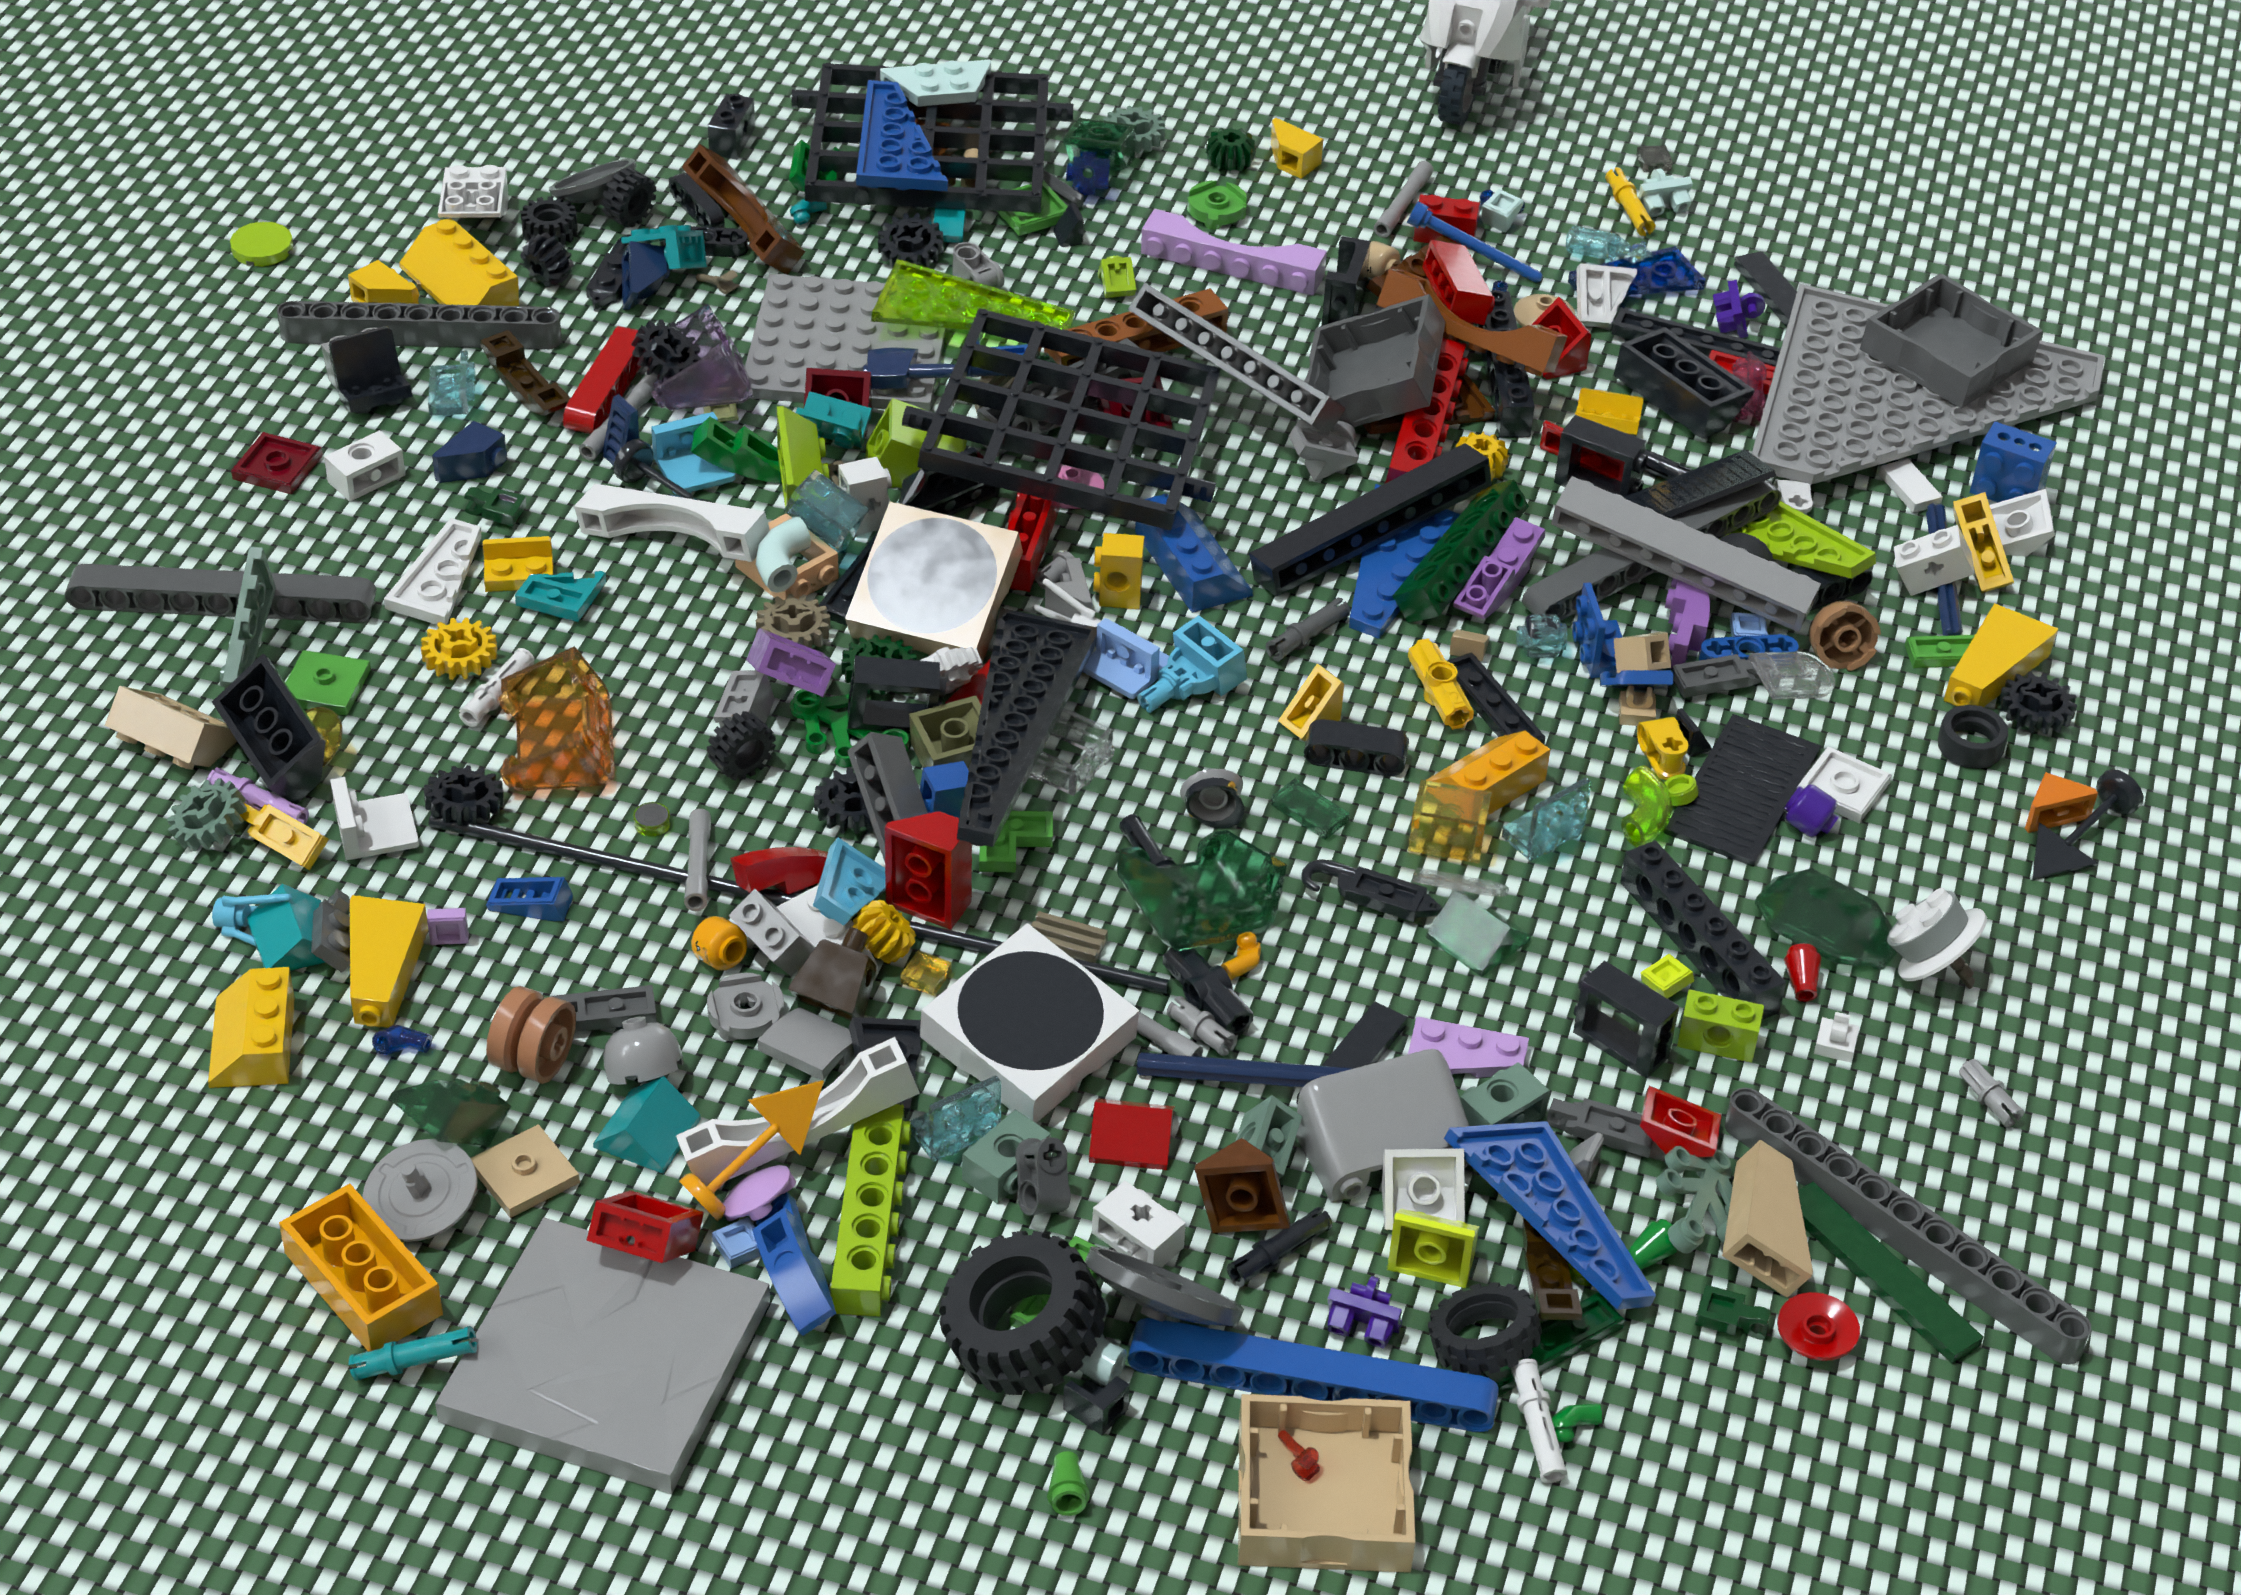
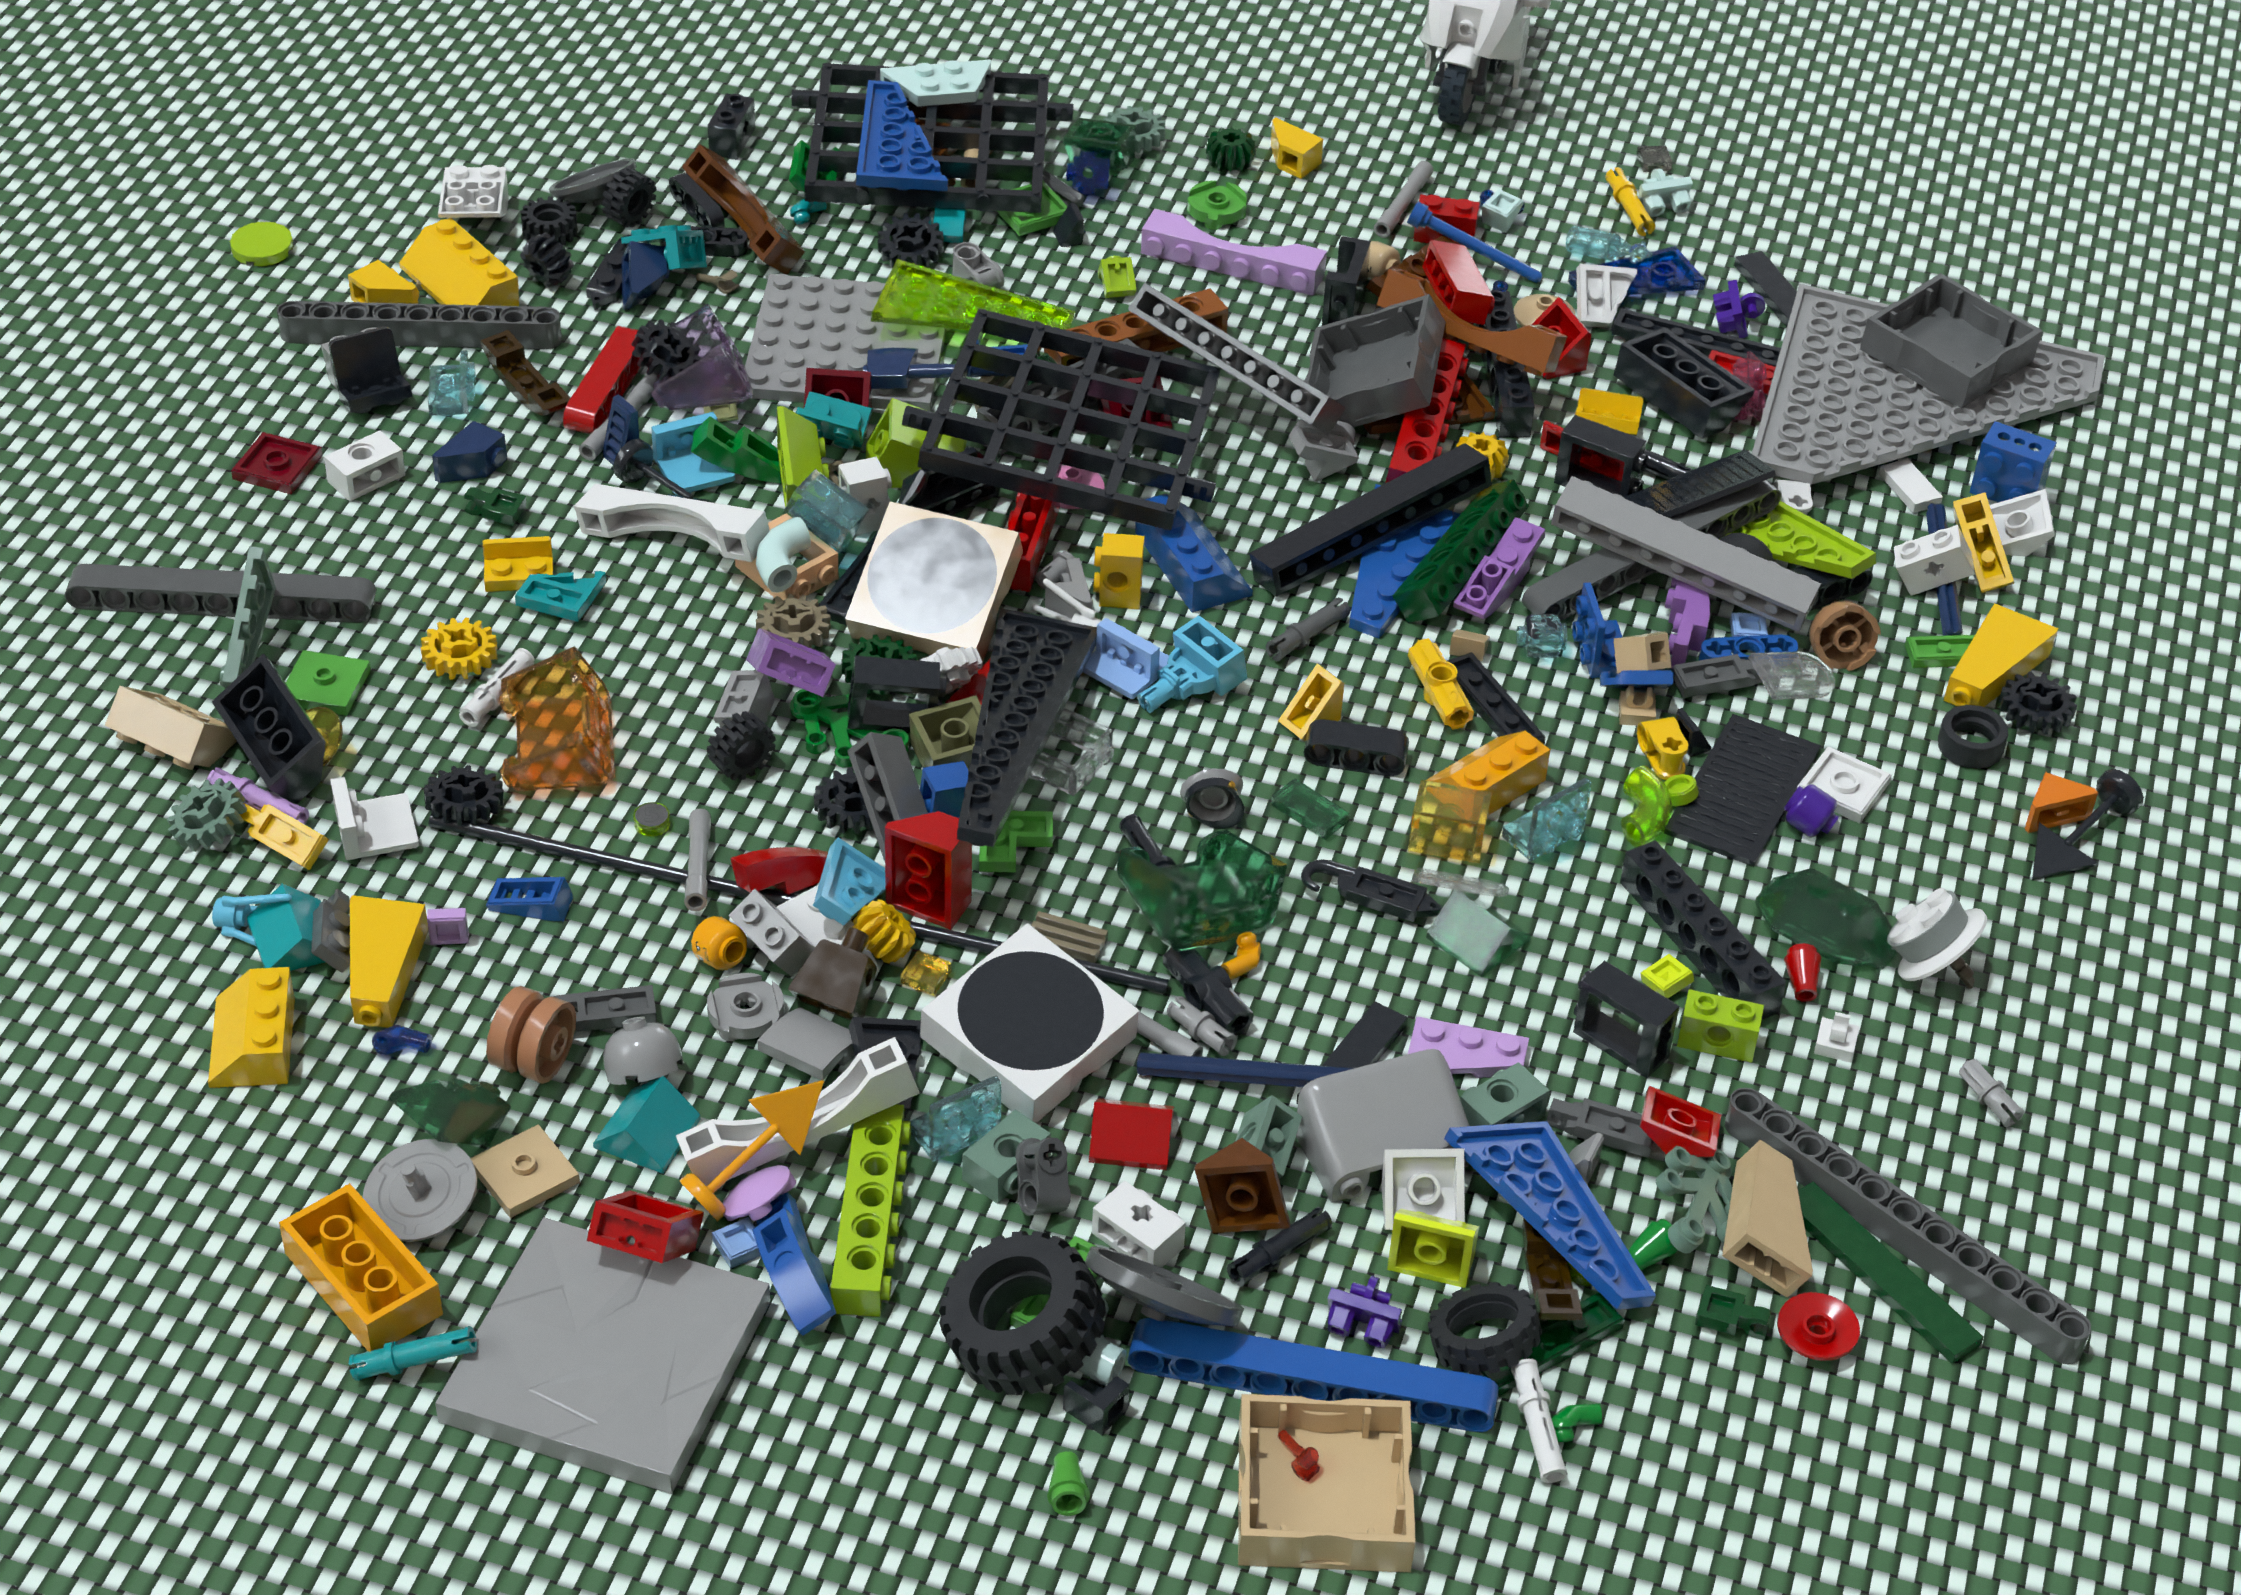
(437, 575): white wing -> none

